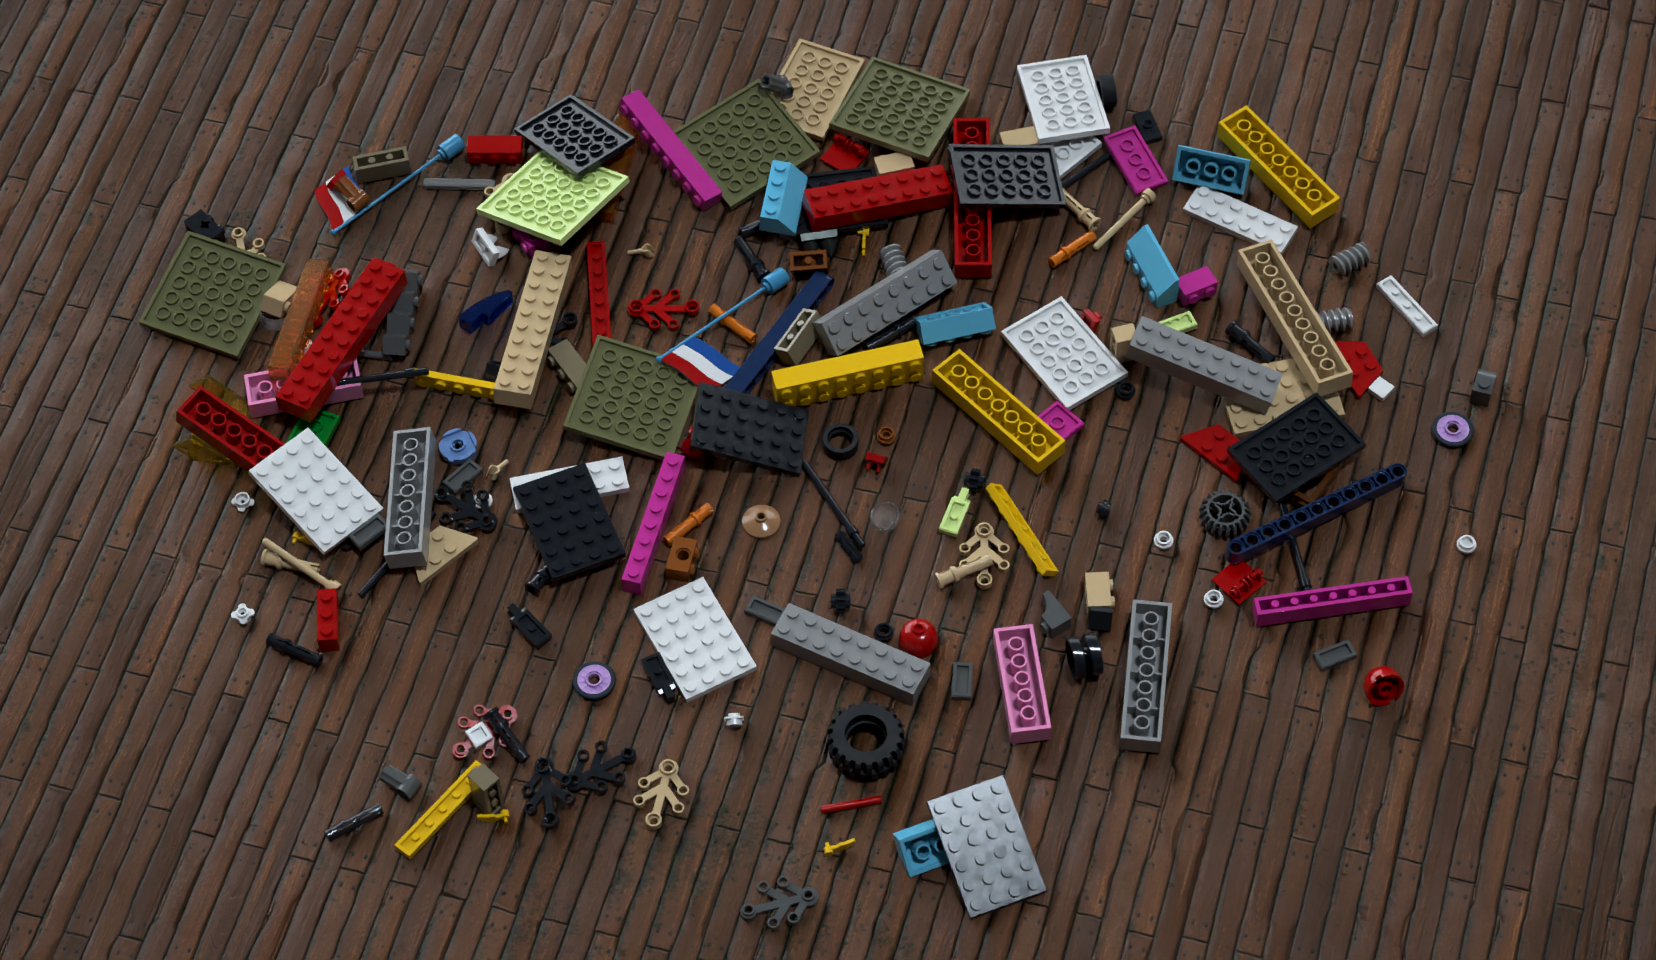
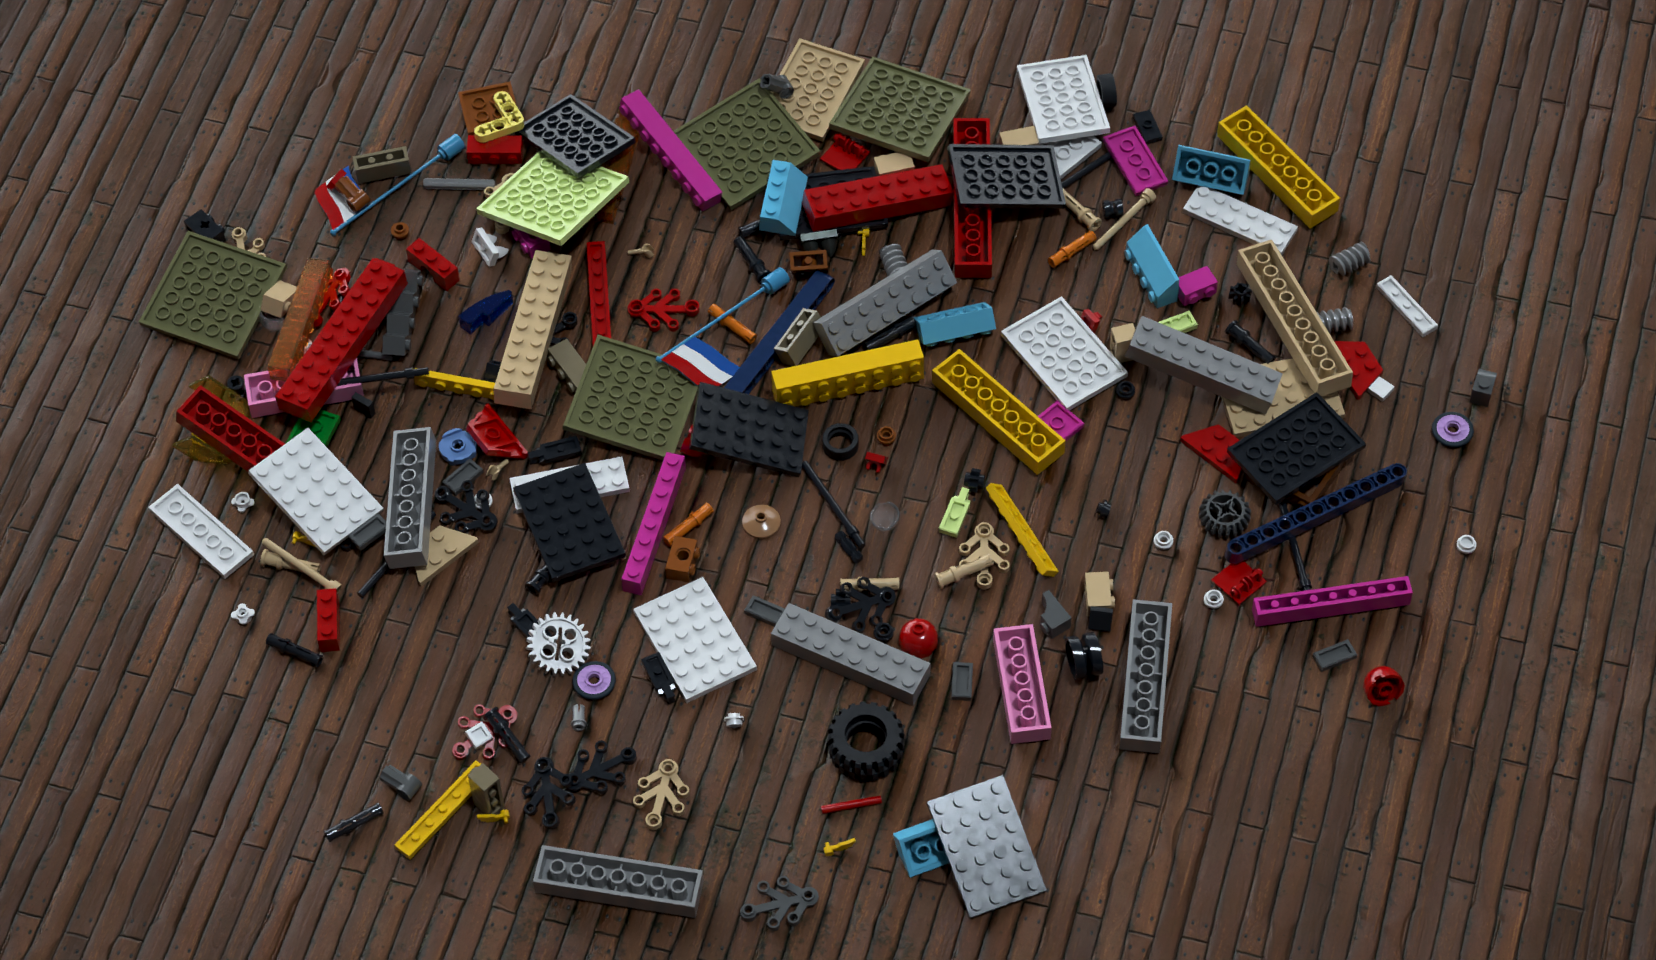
(201, 531): none -> white plate
(236, 384): none -> black bush
(363, 405): none -> black piece
(400, 230): none -> dark orange plate
(442, 270): none -> red arch
(479, 105): none -> dark orange plate
(494, 435): none -> red wing
(506, 121): none -> light yellow beam
(541, 641): none -> white gear
(555, 451): none -> black hinge
(578, 722): none -> light grey pin
(618, 881): none -> light grey brick
(863, 603): none -> black plant
(879, 582): none -> tan pin
(1112, 208): none -> black wheel
(1240, 294): none -> black gear

